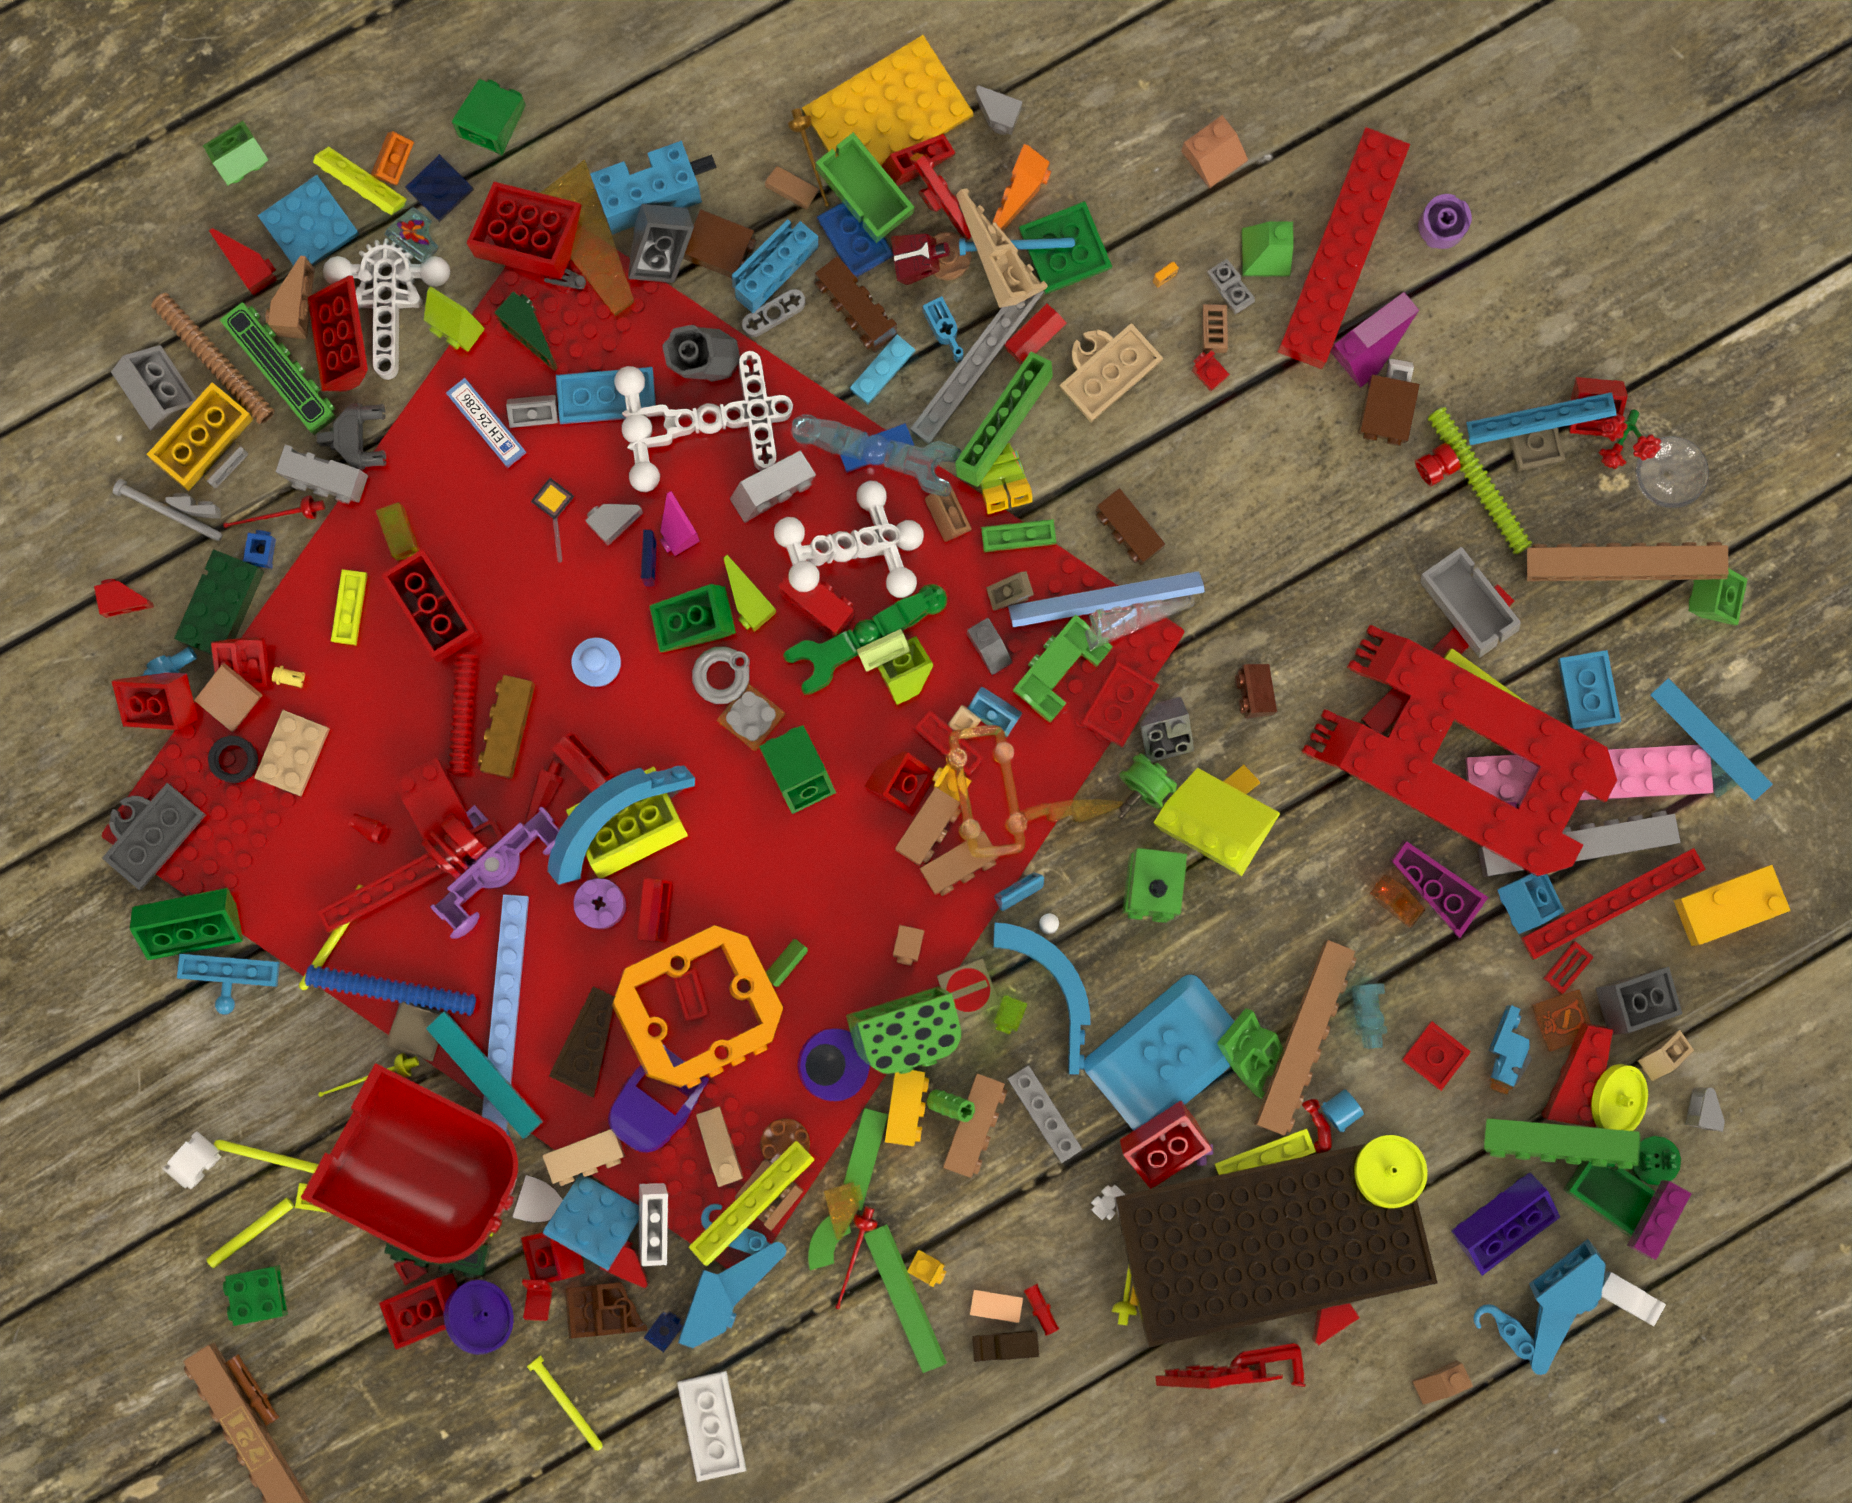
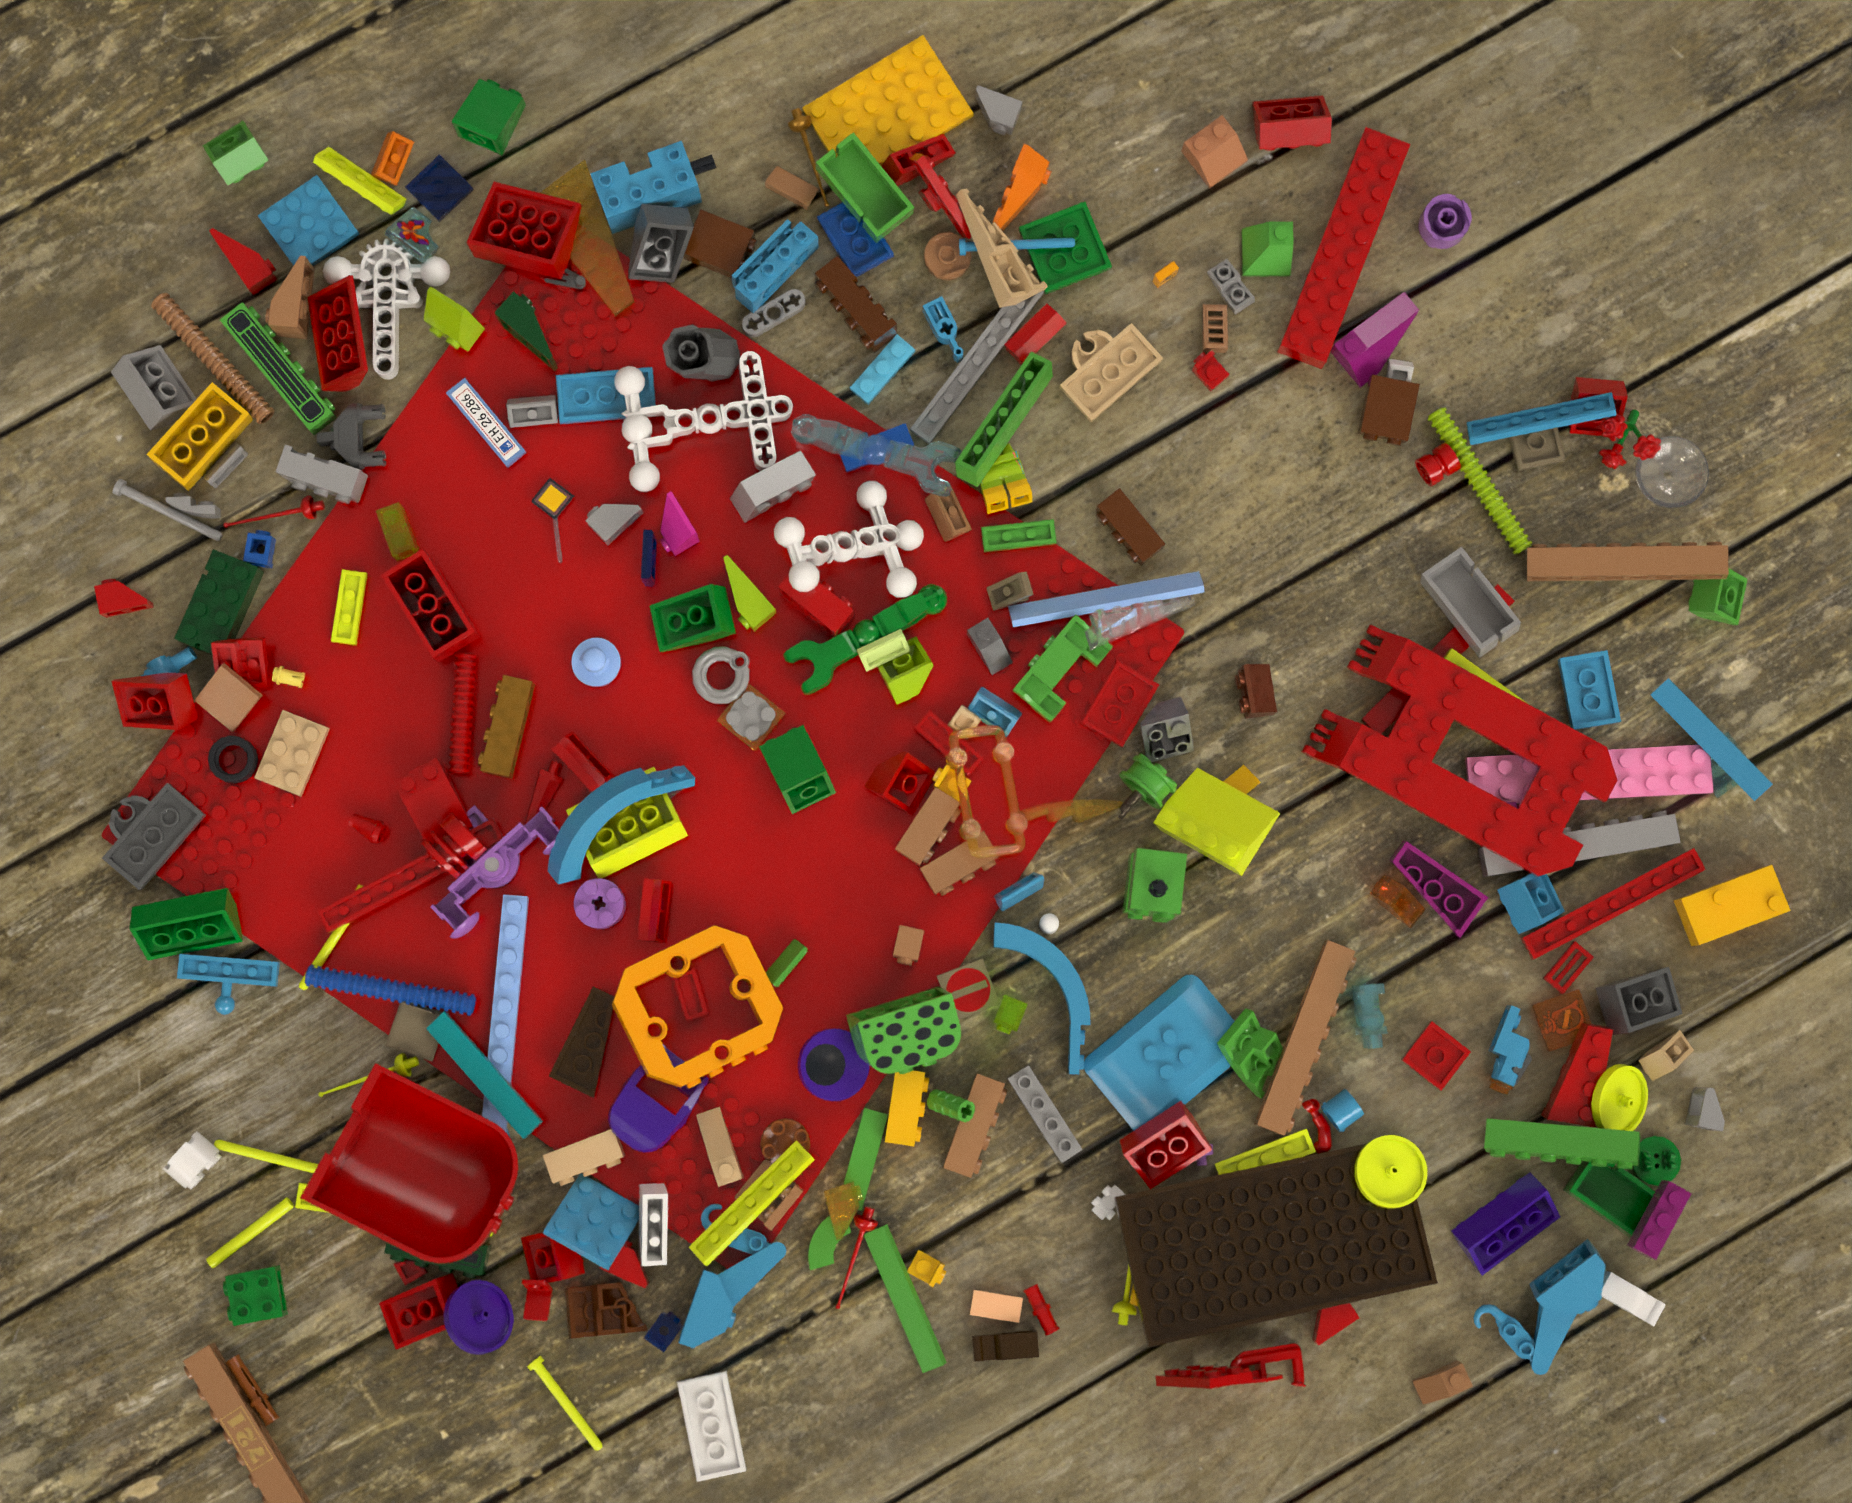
(536, 1201): white sticker -> none
(917, 256): dark red torso -> none
(1292, 122): none -> red slope

